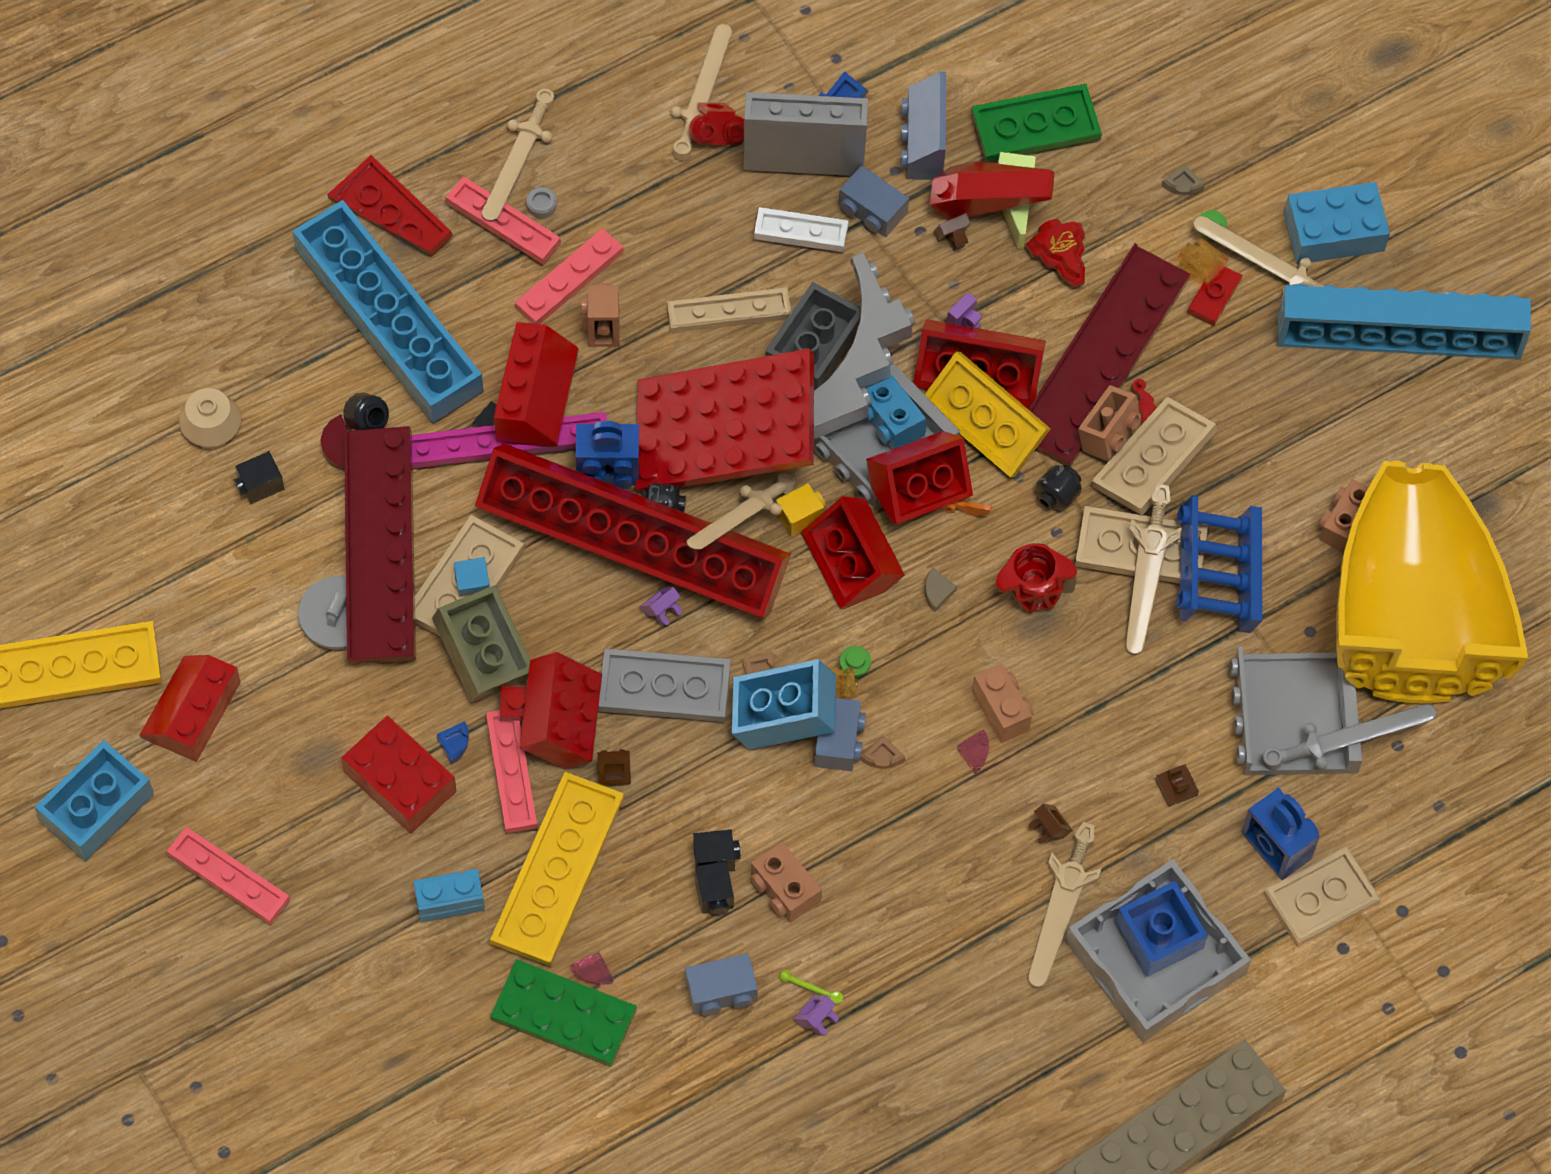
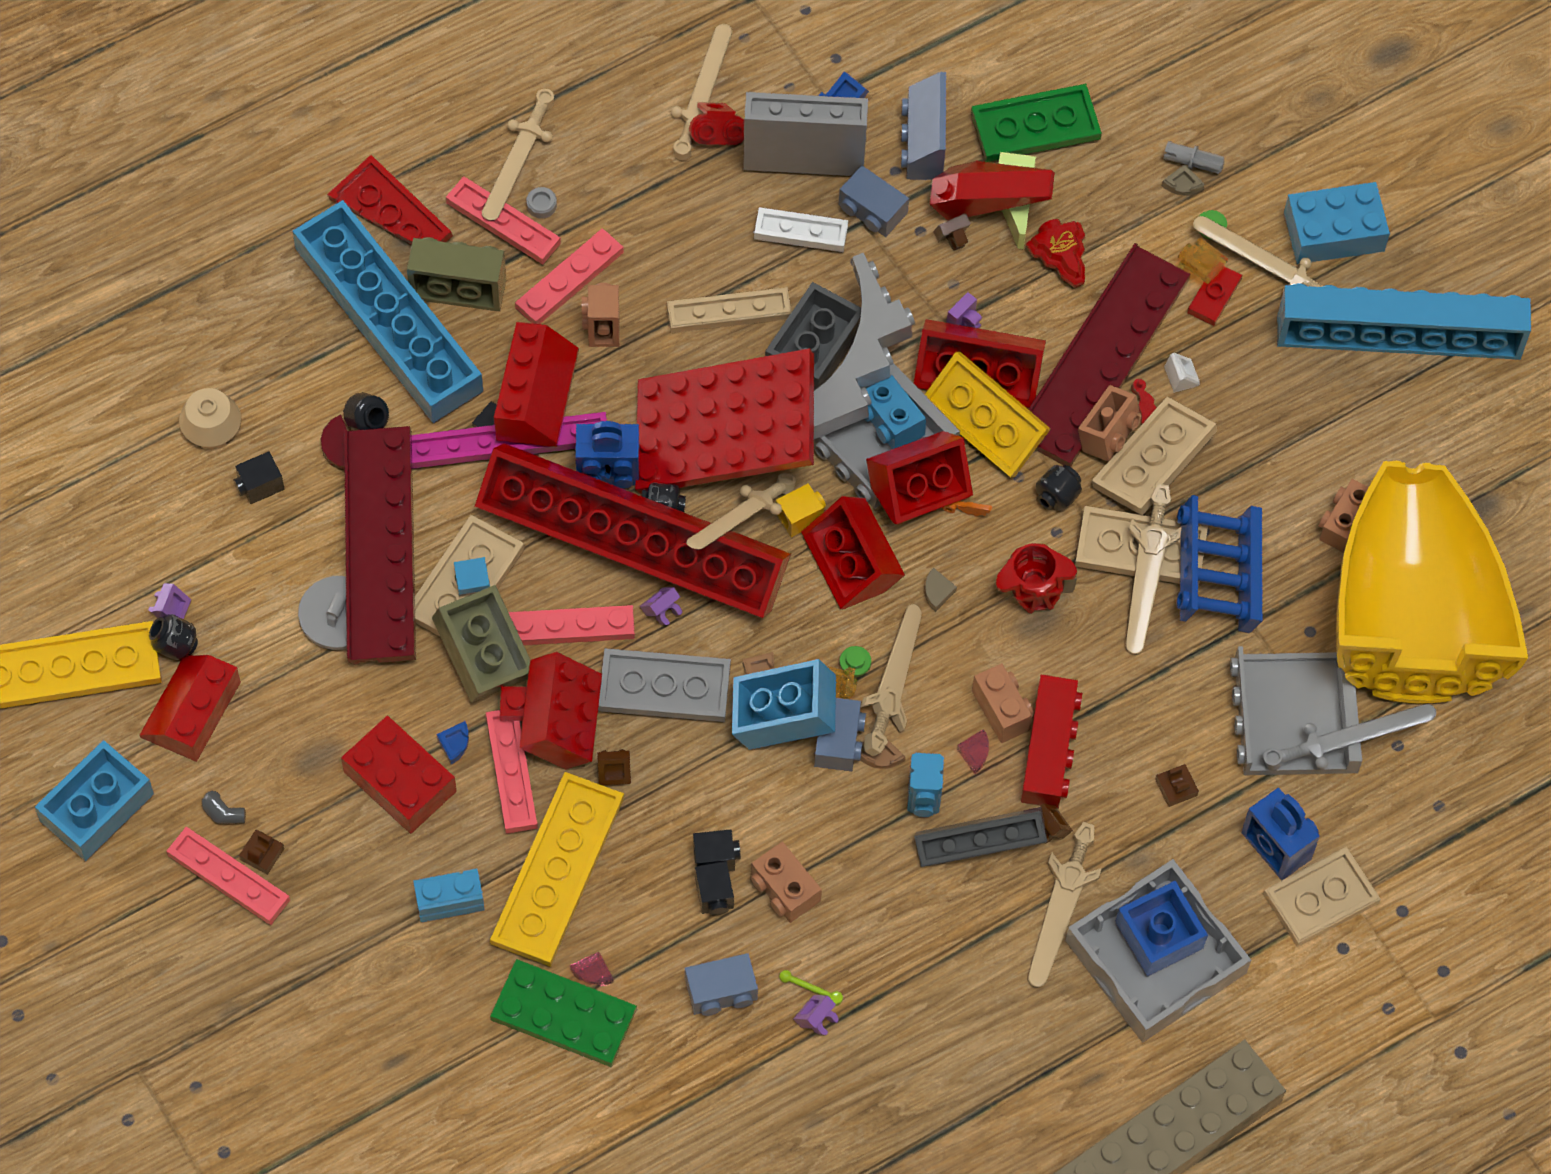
(170, 601): none -> medium lavender tile
(173, 637): none -> black head
(219, 812): none -> dark grey arm
(261, 851): none -> reddish brown tile
(457, 273): none -> olive brick
(574, 625): none -> coral plate
(887, 701): none -> tan sword
(925, 784): none -> dark azure brick
(981, 836): none -> dark grey slope
(1049, 741): none -> red brick
(1181, 372): none -> white slope
(1194, 157): none -> light grey axle

